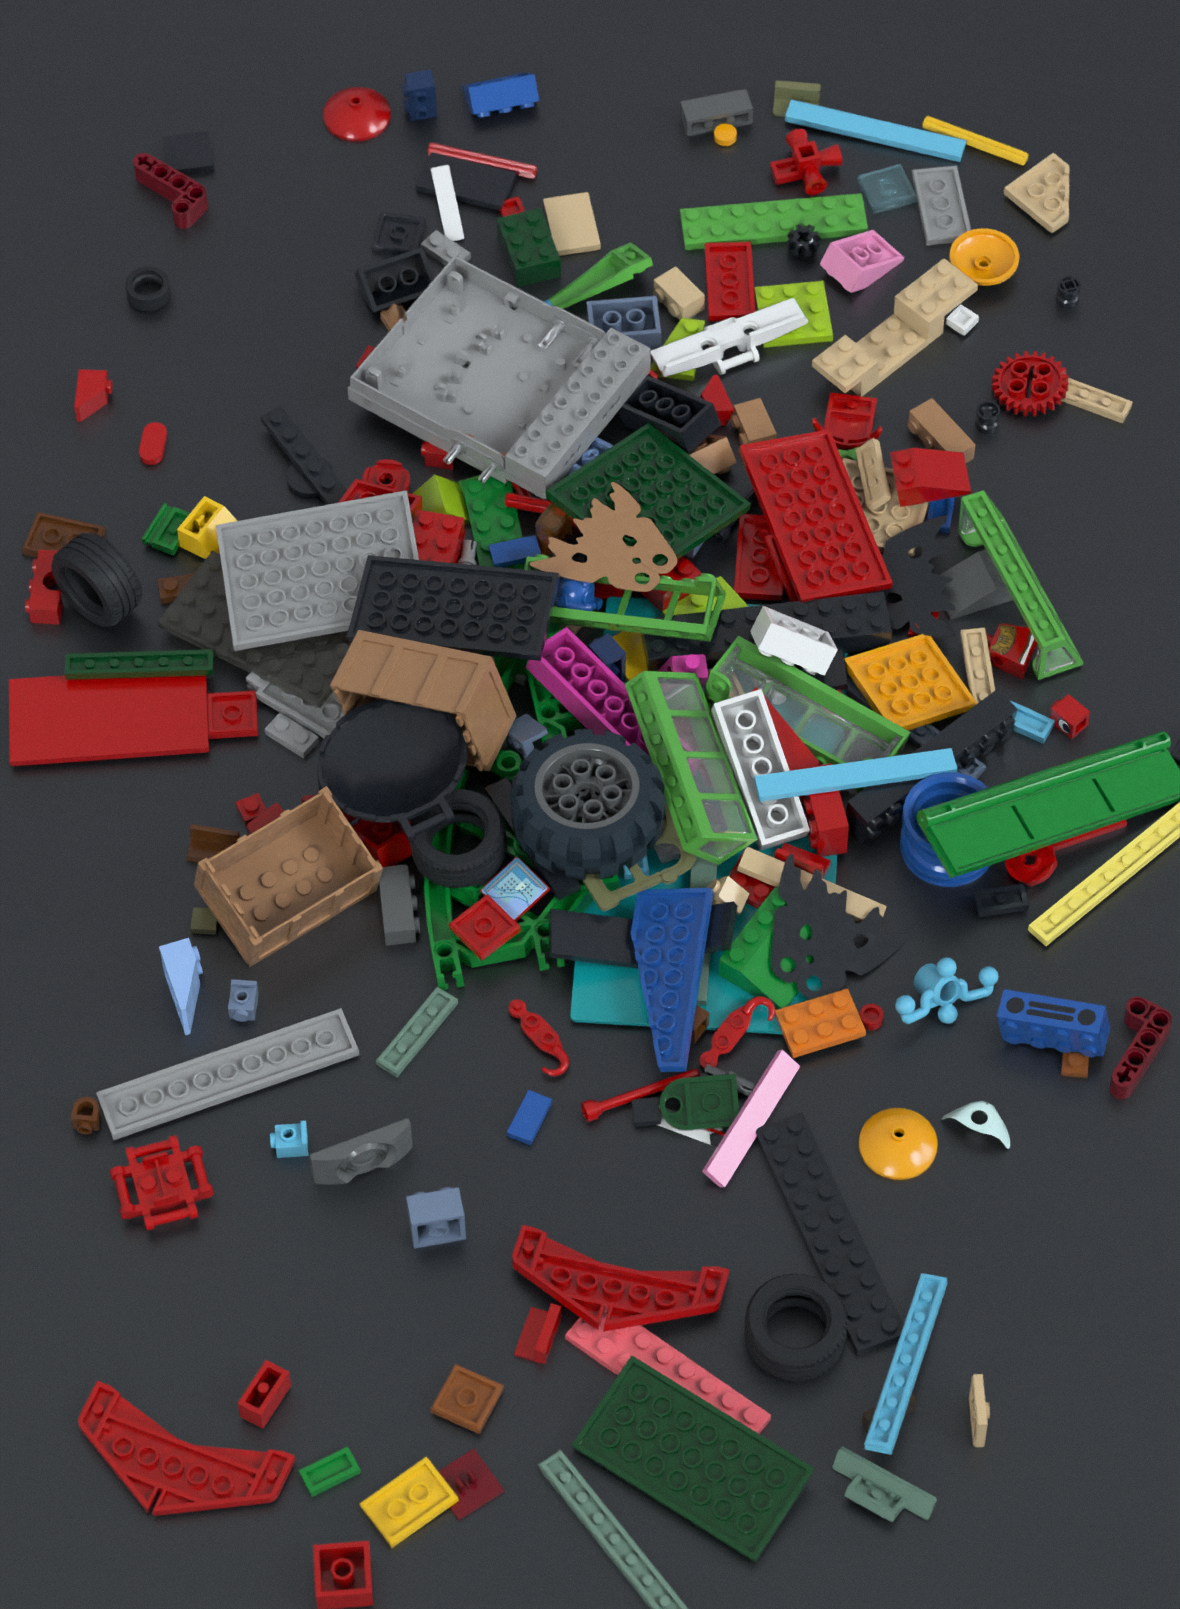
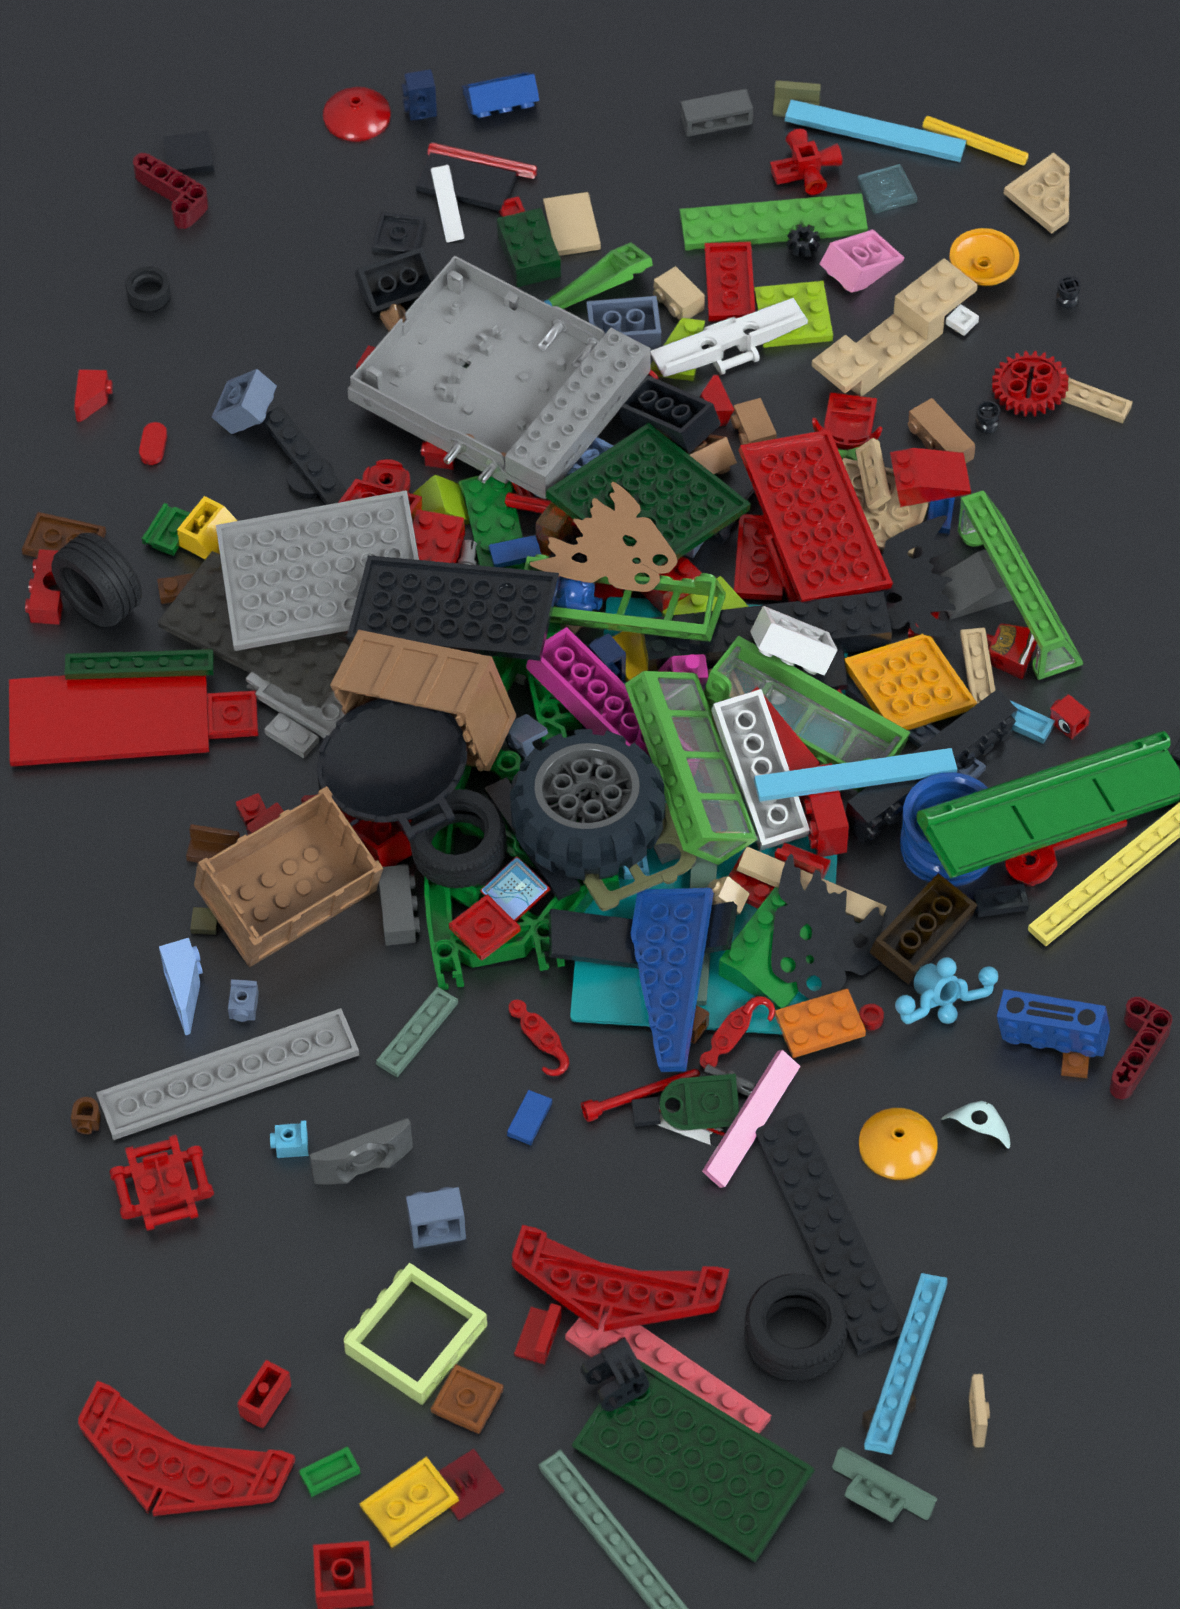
(244, 401): none -> sand blue brick
(420, 1390): none -> yellowish green window
(443, 248): light grey plate -> none
(622, 1363): none -> black piece
(725, 134): light orange tile -> none
(923, 928): none -> dark brown brick
(940, 204): light grey tile -> none

